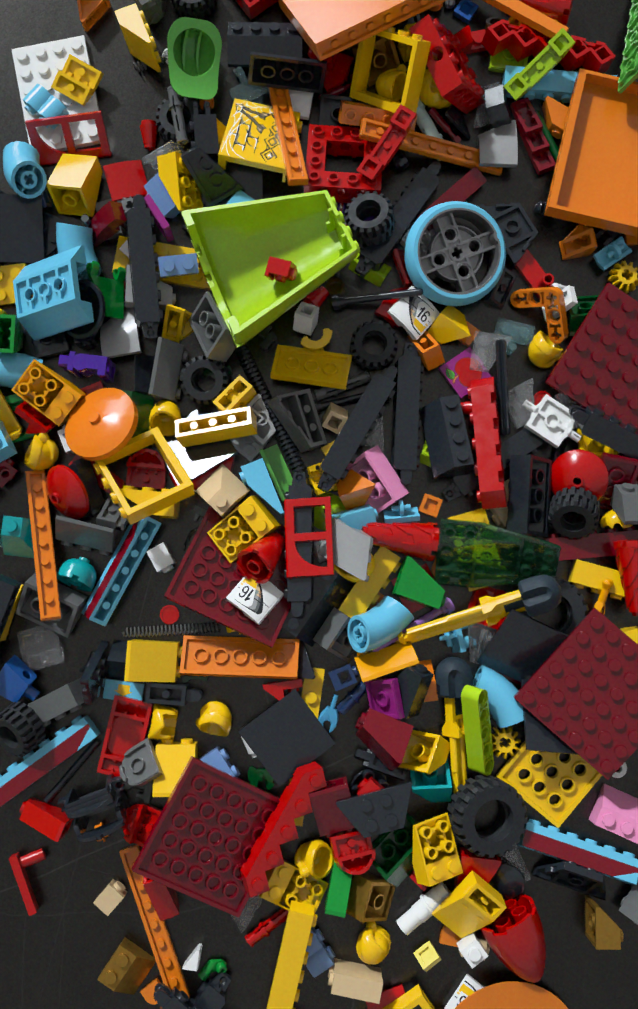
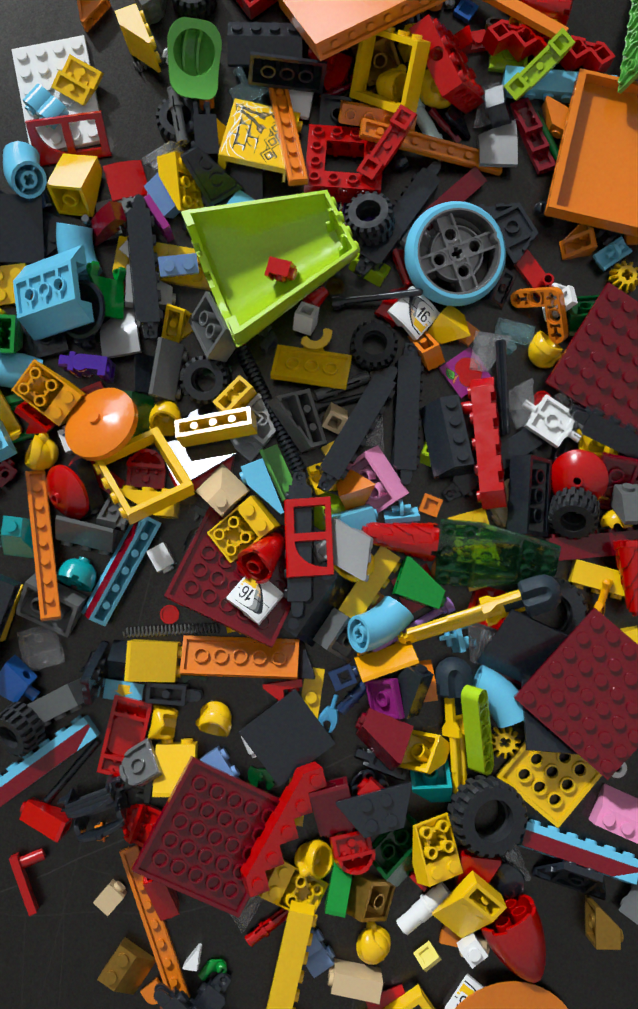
(149, 133): red cone -> none

